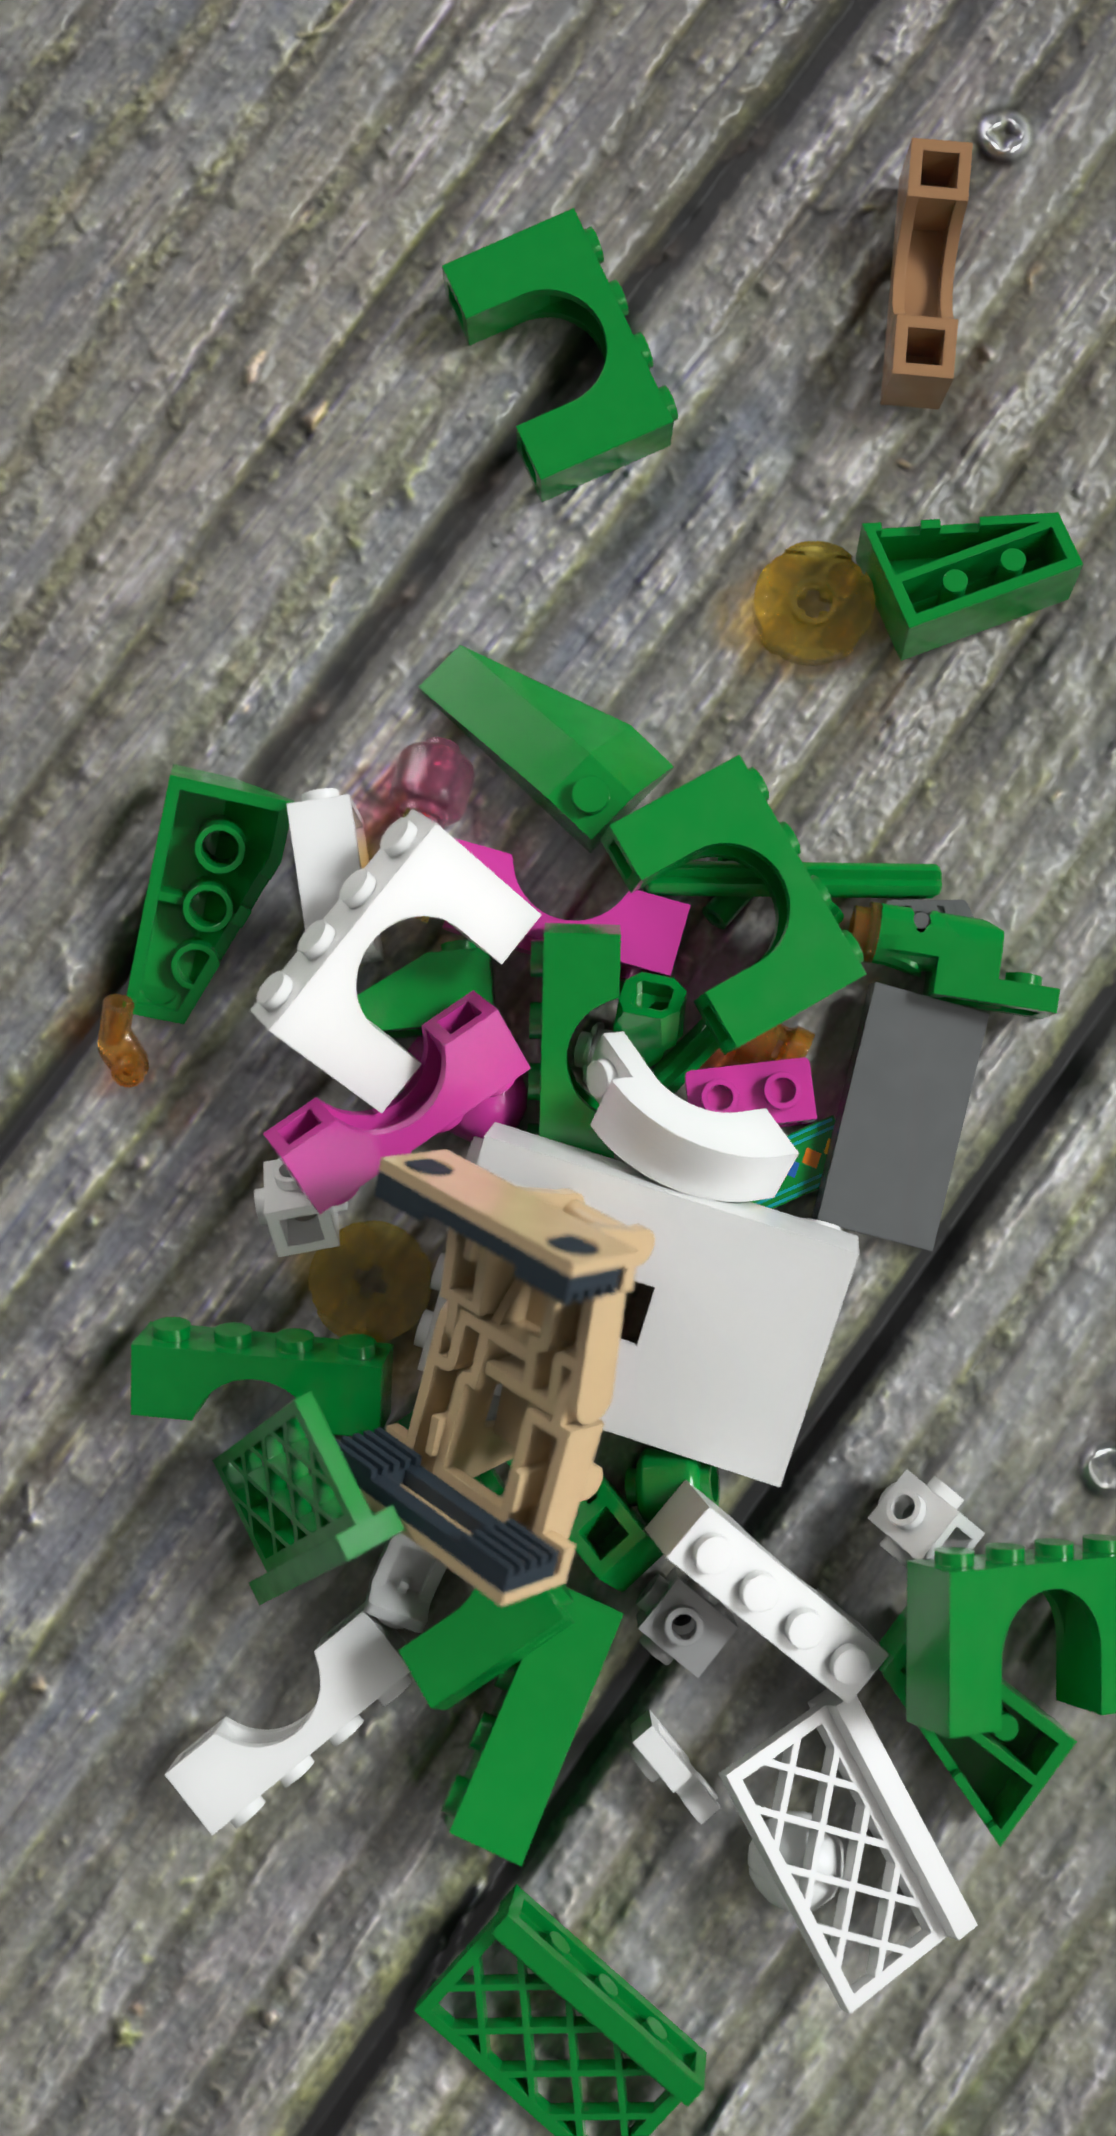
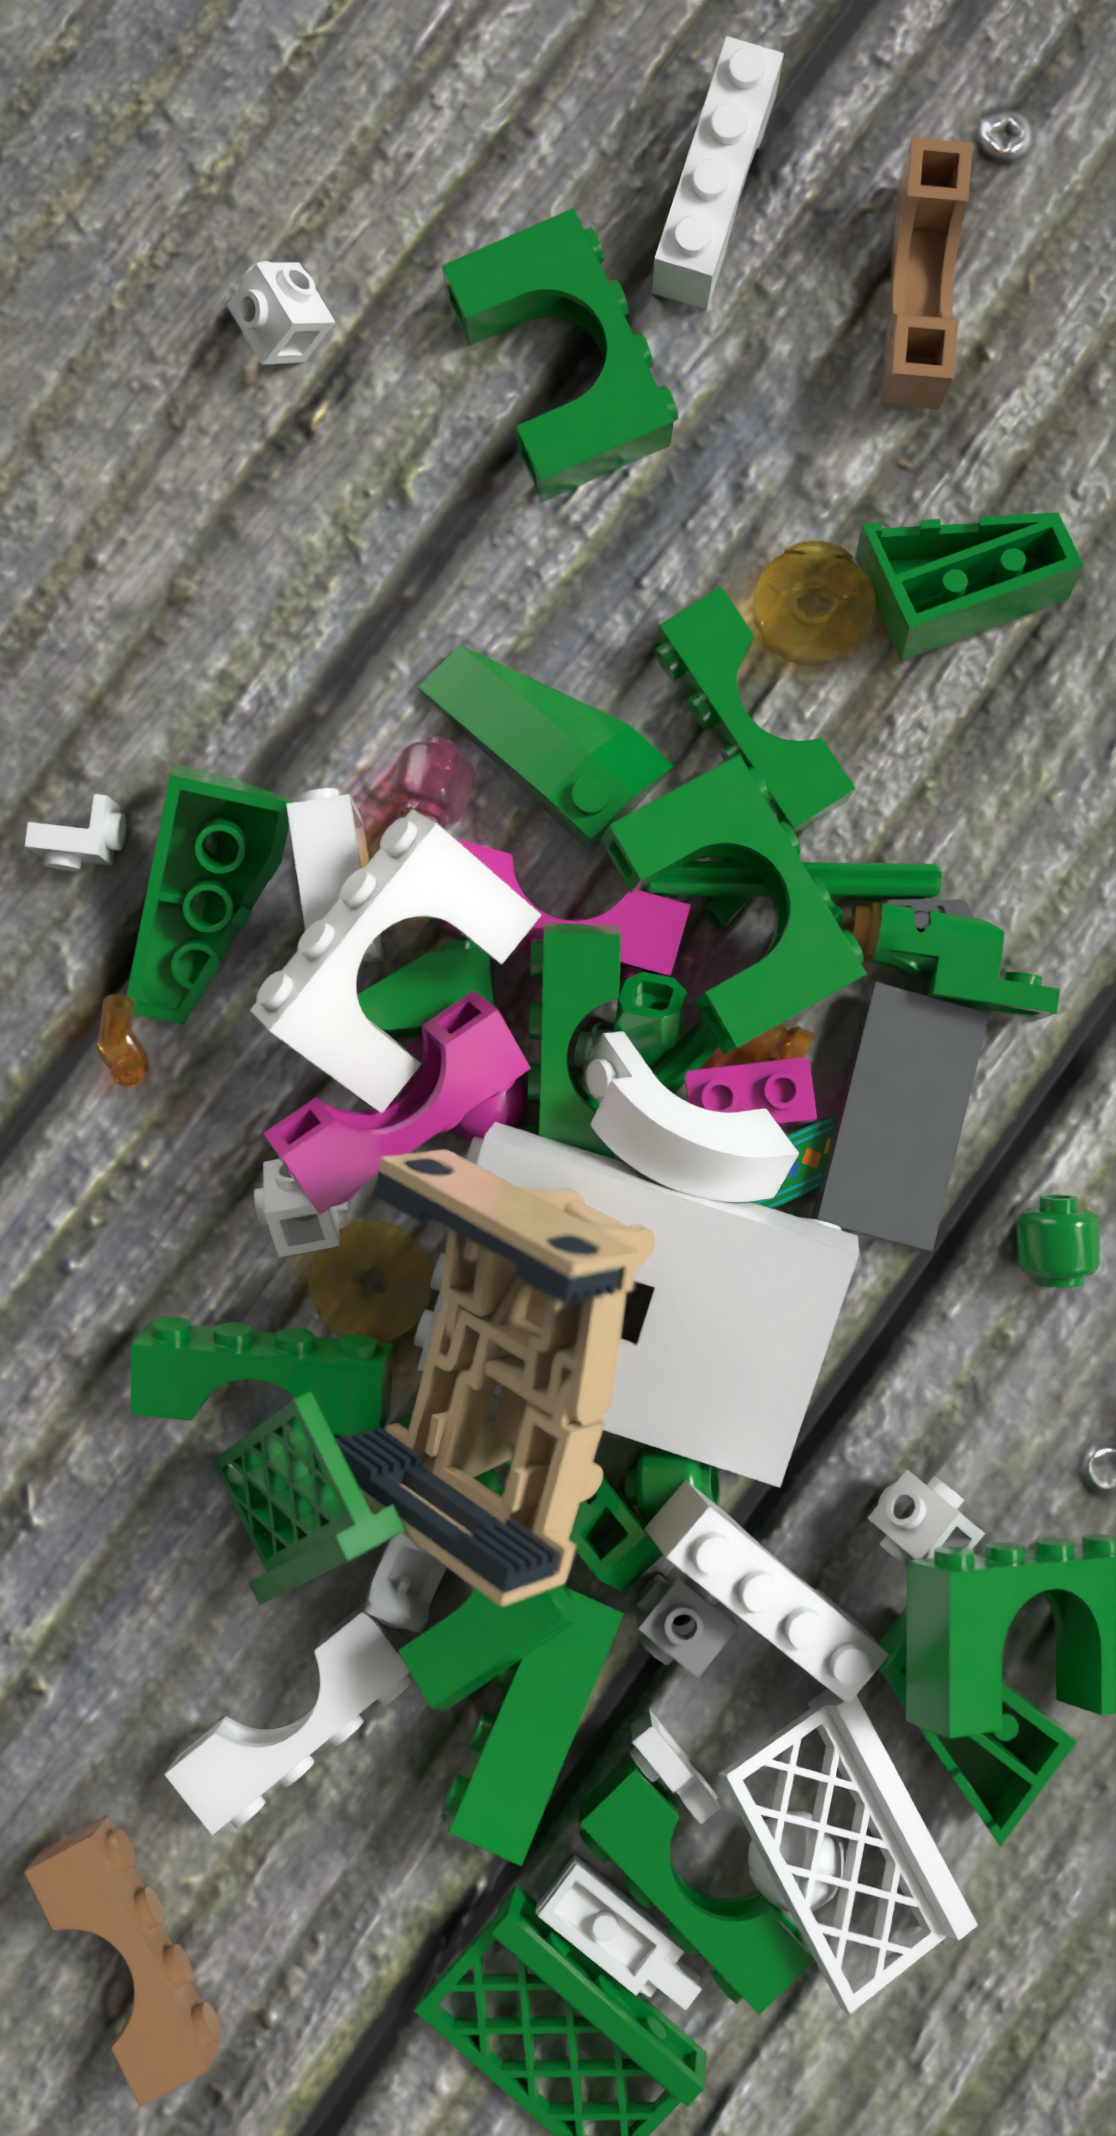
(69, 846): none -> white bracket
(94, 1888): none -> medium nougat arch
(280, 312): none -> white brick
(617, 1934): none -> white hinge
(705, 651): none -> green arch
(716, 172): none -> white arch
(744, 1937): none -> green arch
(1058, 1242): none -> green head

